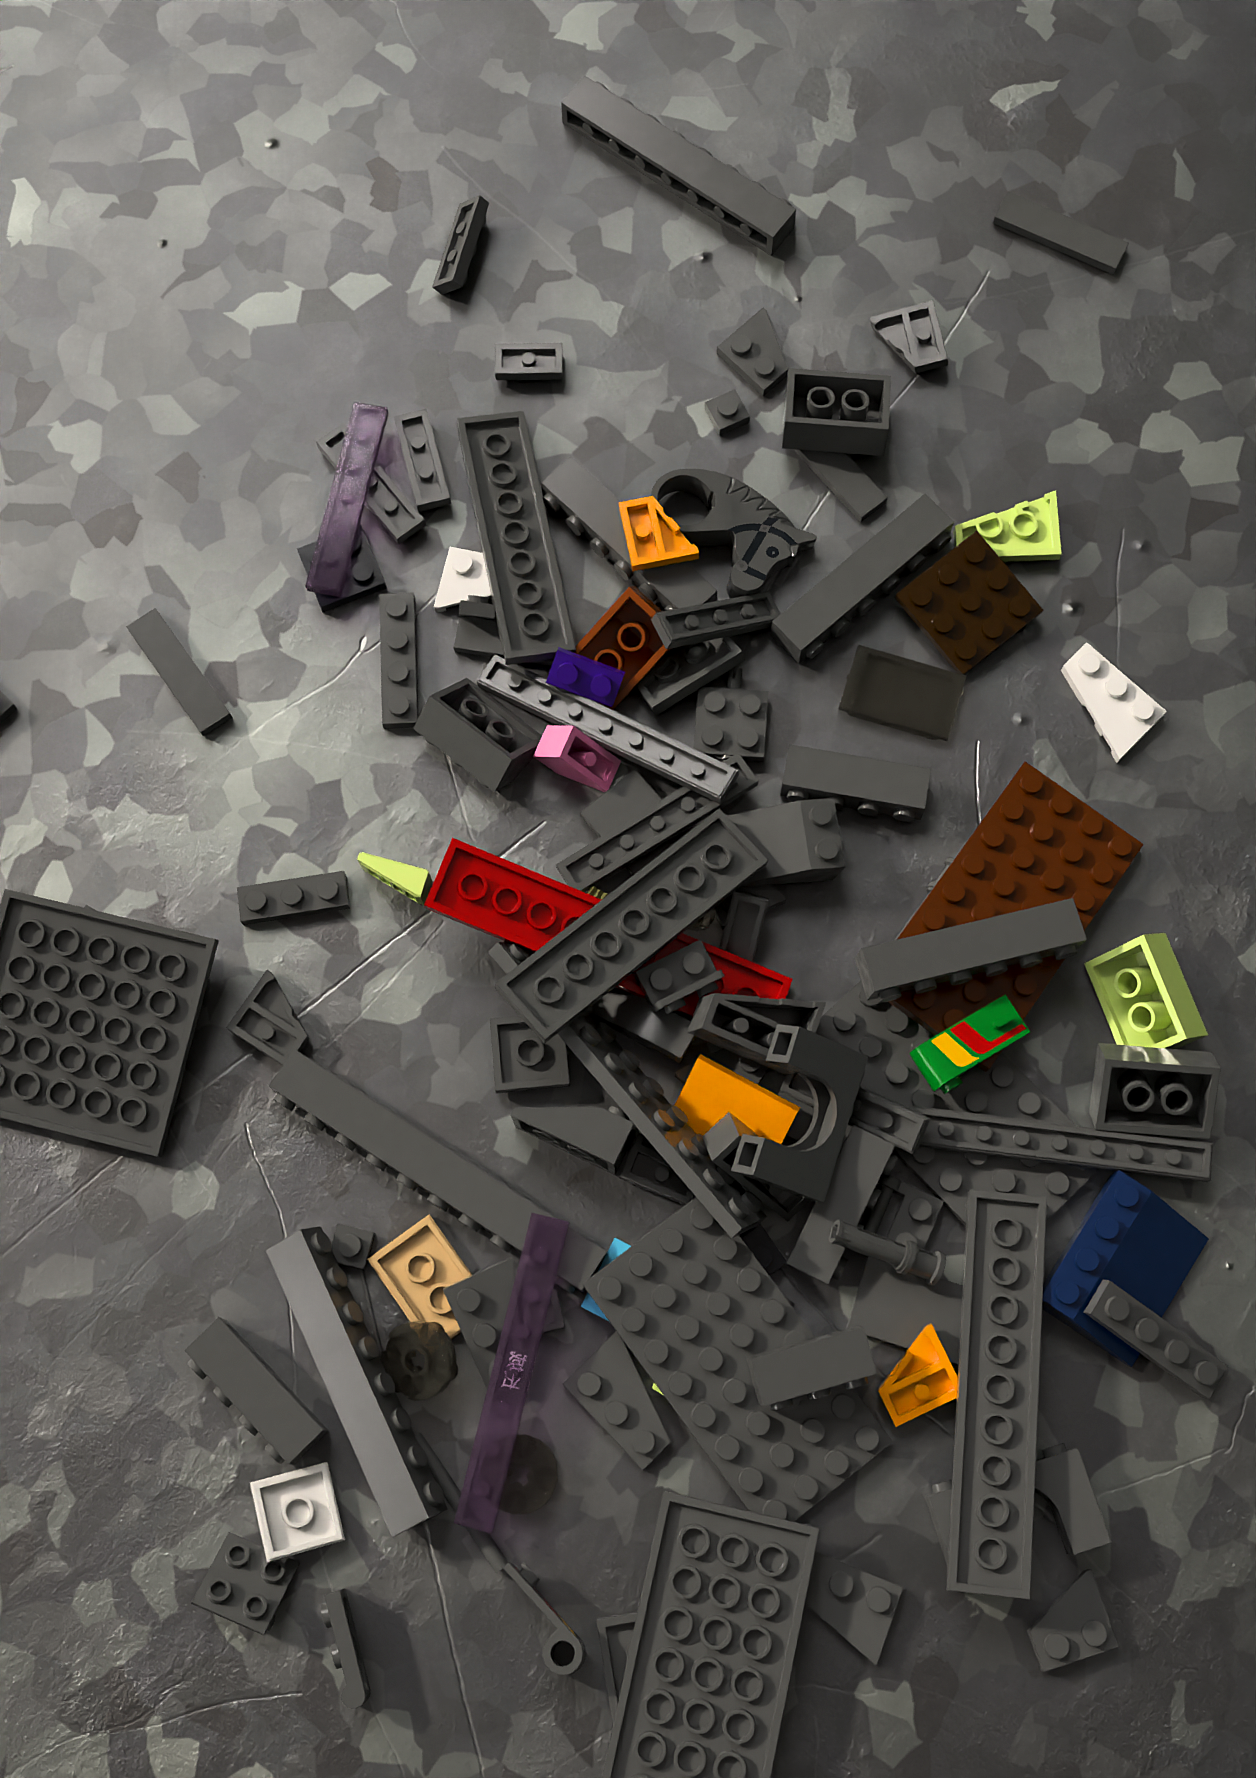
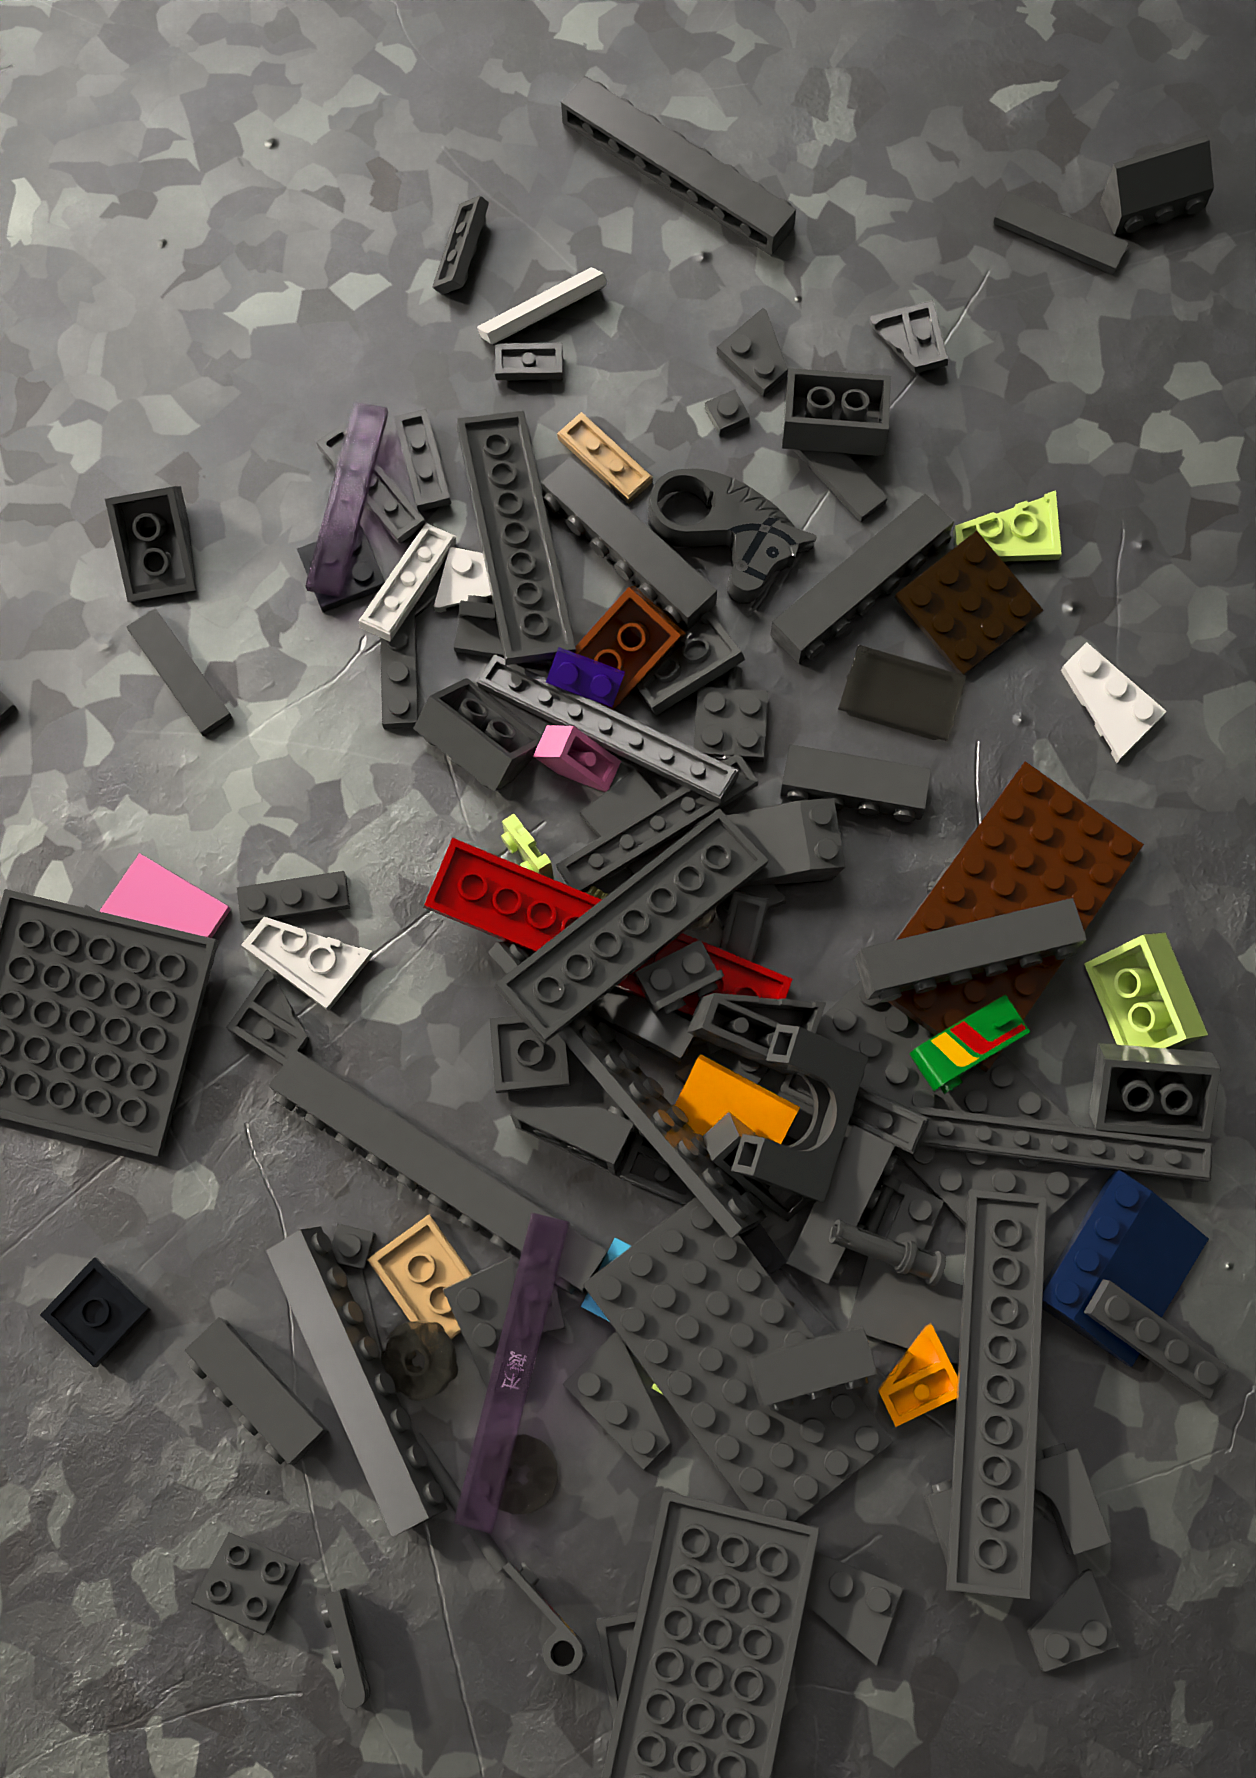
(95, 1312): none -> black plate
(152, 542): none -> dark grey slope
(164, 899): none -> bright pink tile
(297, 1511): white tile -> none
(308, 961): none -> white wing
(404, 878): yellowish green slope -> none
(407, 582): none -> white tile
(519, 839): none -> yellowish green wing
(542, 305): none -> white tile
(605, 458): none -> tan tile
(653, 536): light orange wing -> none
(715, 619): dark grey tile -> none
(1158, 186): none -> dark grey slope

